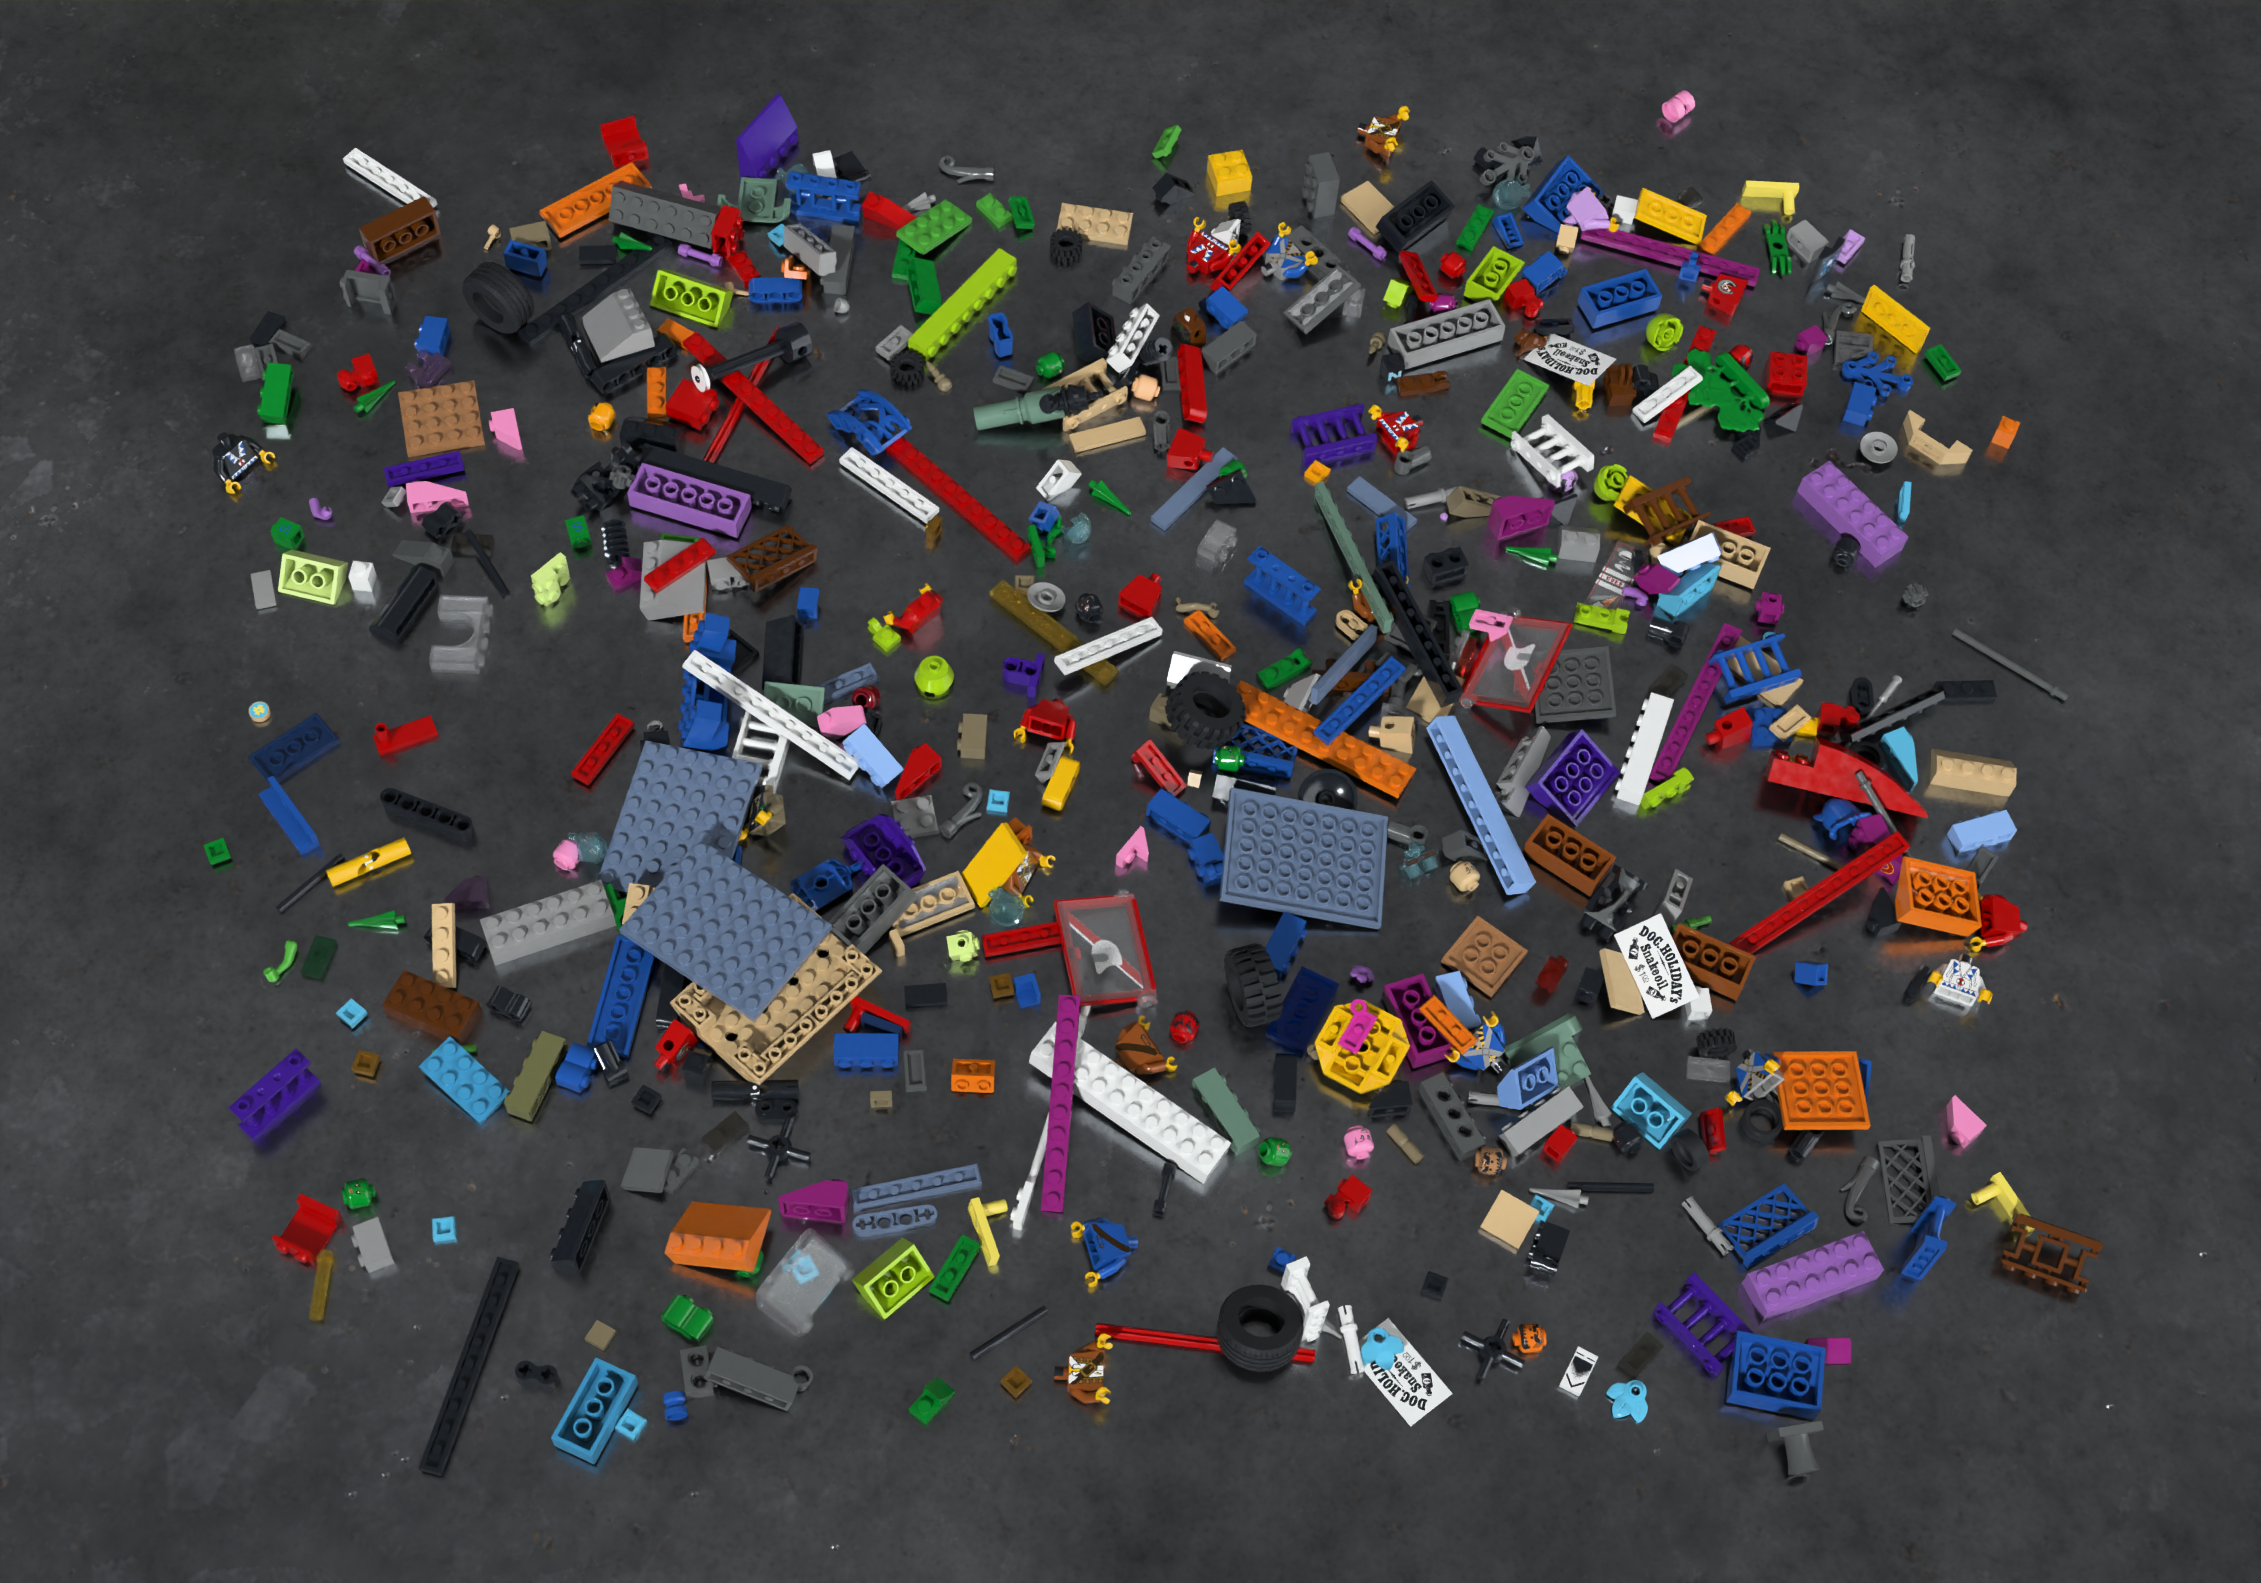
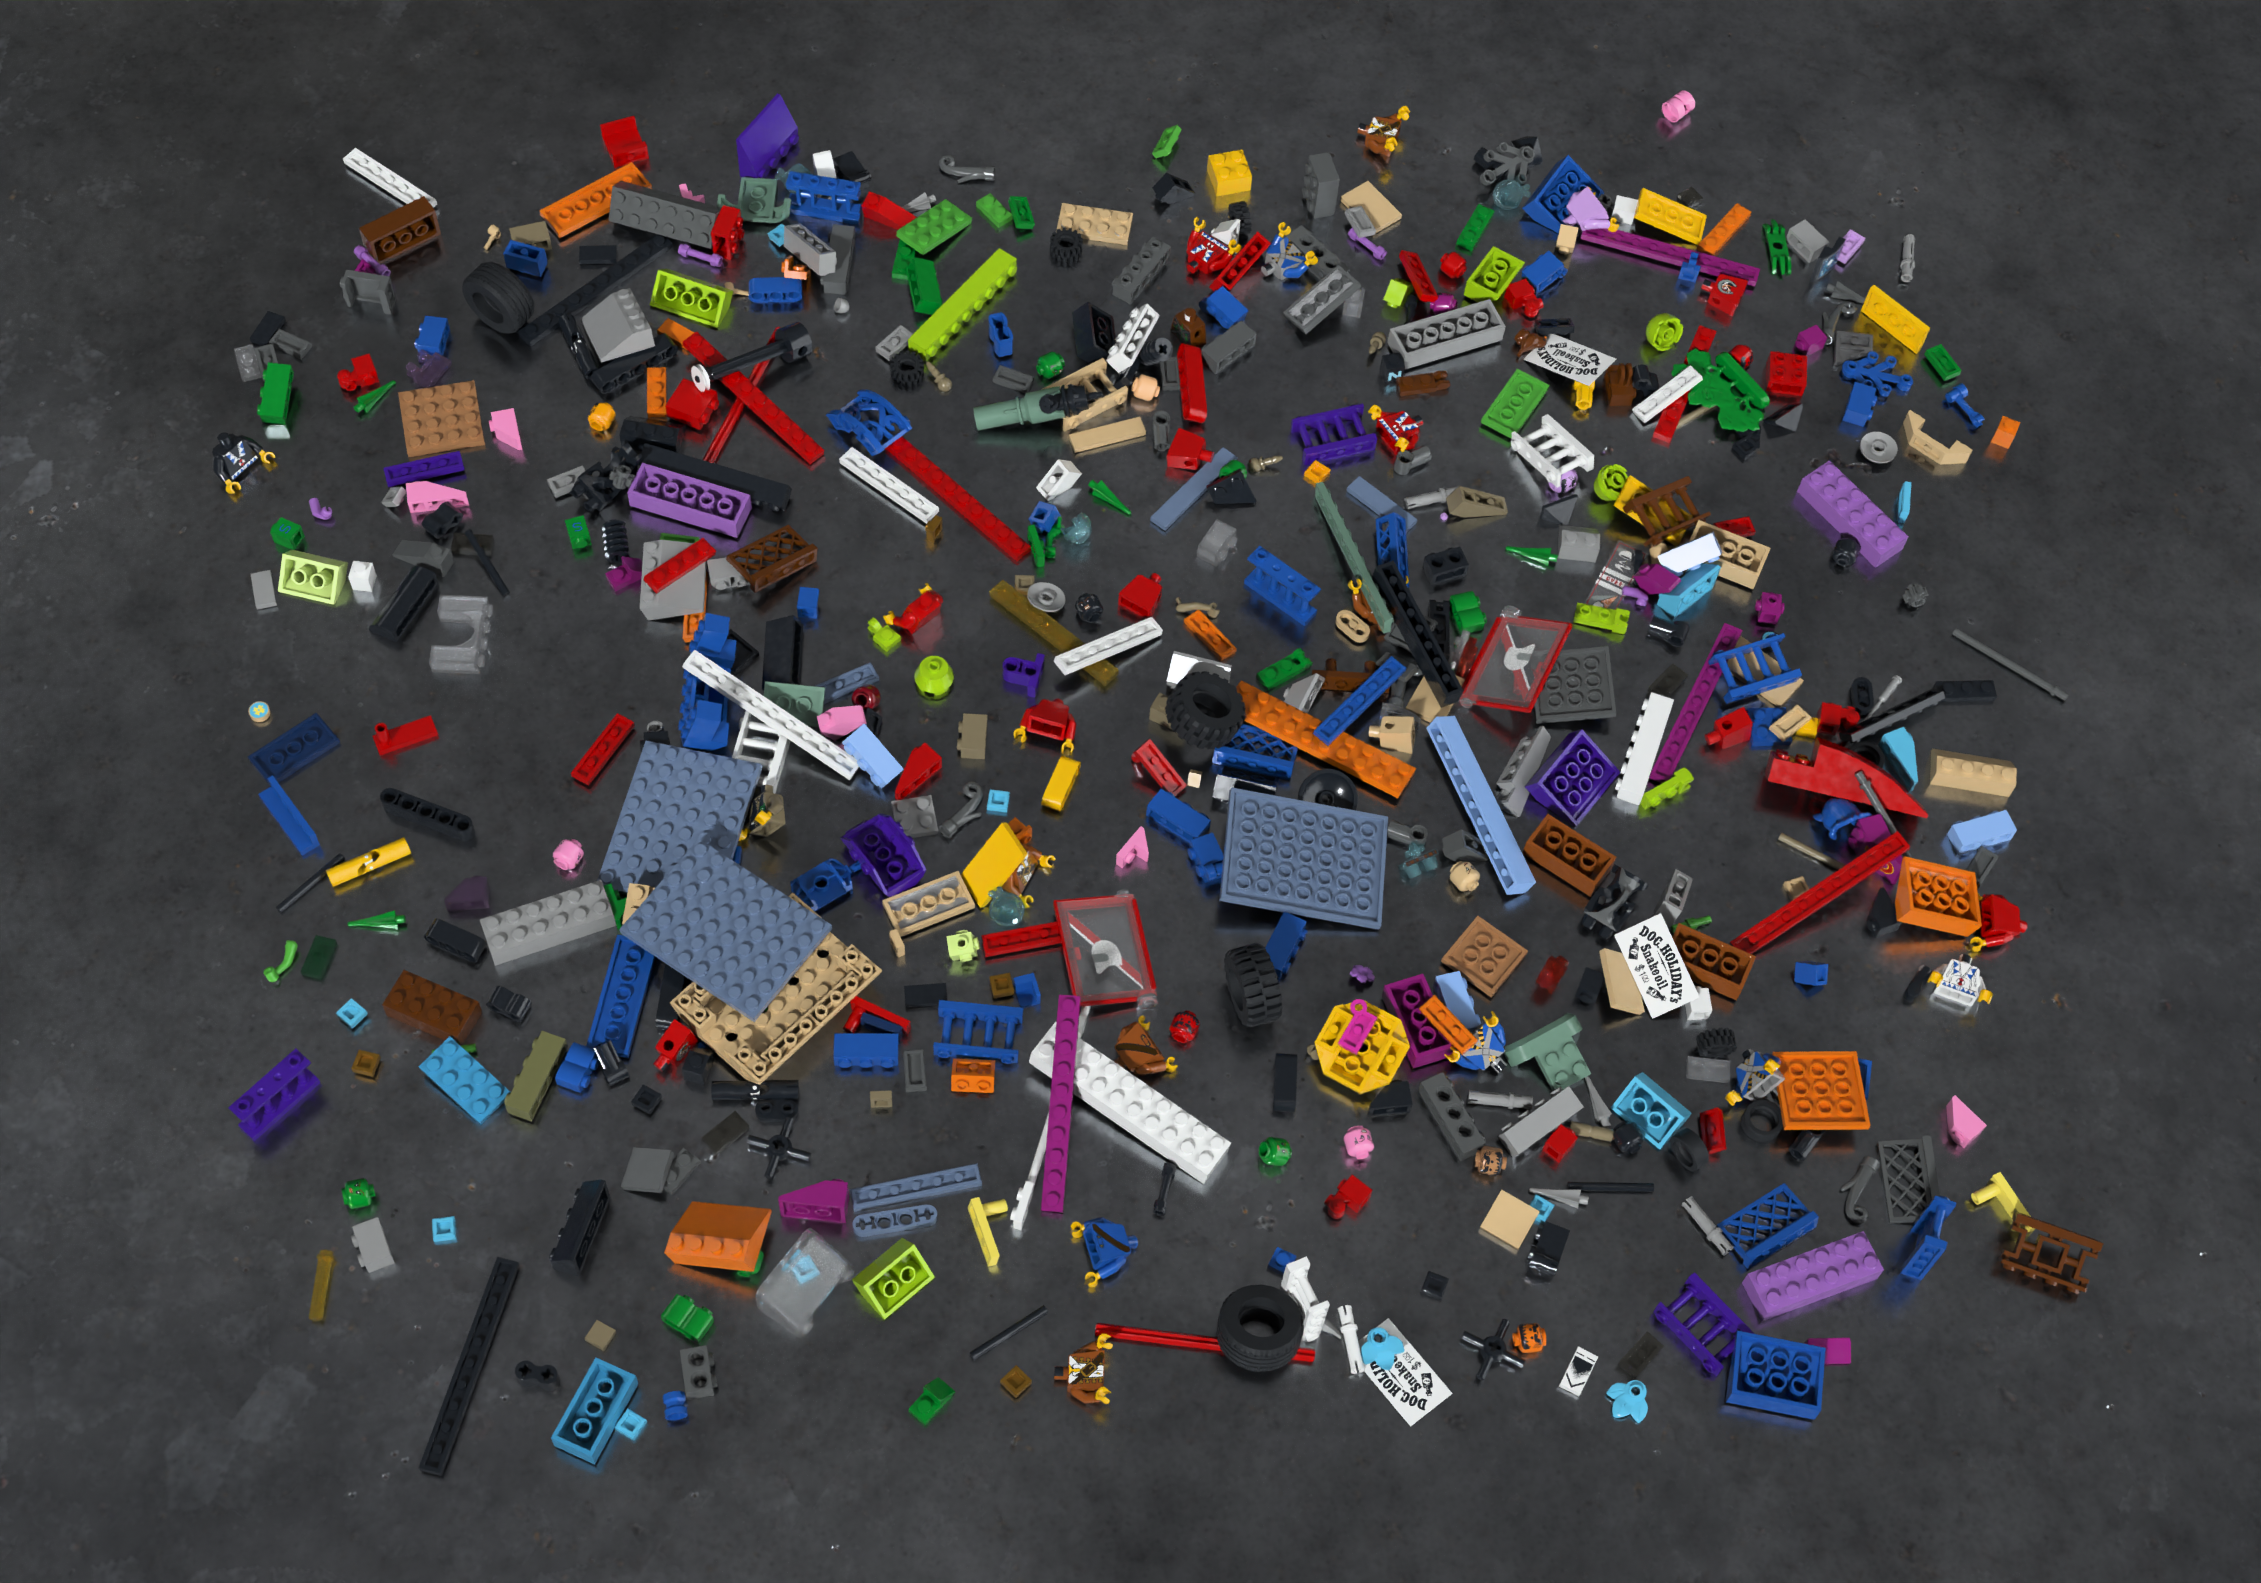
(217, 851): green plate -> none
(308, 1230): red panel -> none
(444, 944): tan plate -> none
(549, 579): yellowish green plate -> none
(564, 482): none -> light grey plate
(590, 846): clear light blue hat -> none
(627, 242): green piece -> none
(743, 267): red plate -> none
(756, 1379): dark grey hinge -> none
(872, 909): dark grey slope -> none
(955, 1268): green plate -> none
(983, 1012): none -> blue fence
(1049, 760): light grey slope -> none
(1225, 1111): sand green brick -> none
(1229, 758): green head -> none
(1256, 464): none -> dark tan bar
(1302, 1010): clear blue plate -> none
(1343, 664): sand blue tile -> none
(1360, 221): none -> light grey tile
(1403, 1141): dark tan piece -> none
(1415, 216): black brick -> none
(1490, 622): bright pink slope -> none
(1508, 218): blue slope -> none
(1518, 514): magenta slope -> none
(1529, 1081): medium blue slope -> none
(1619, 298): blue brick -> none
(1774, 190): light yellow piece -> none
(1798, 1446): dark grey plant -> none
(1957, 395): none -> blue brick

